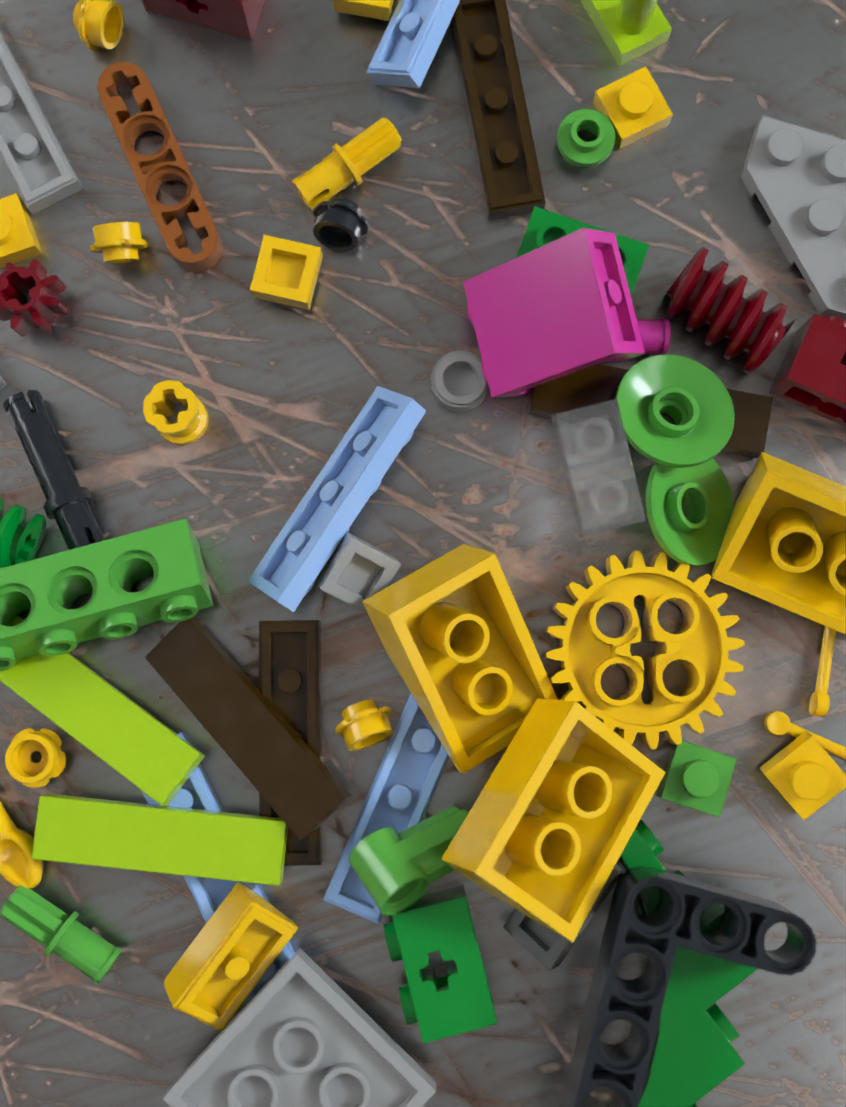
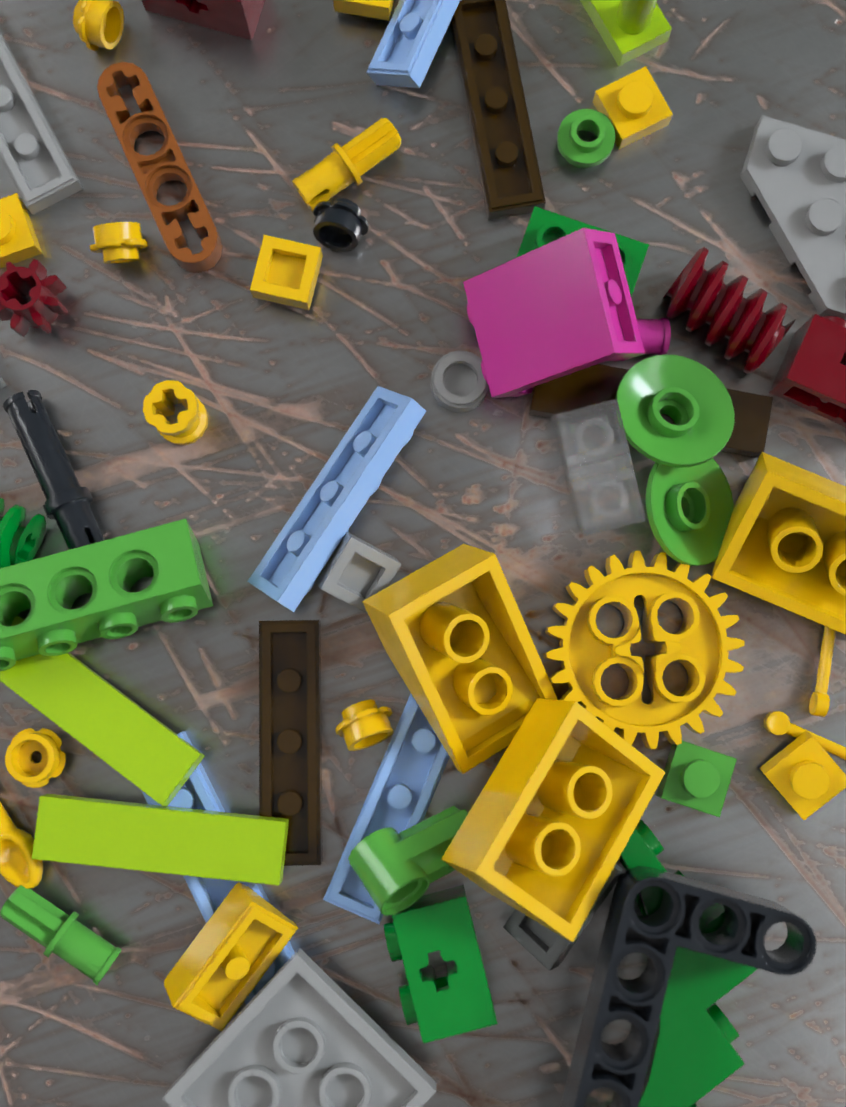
(247, 727): dark brown tile -> none

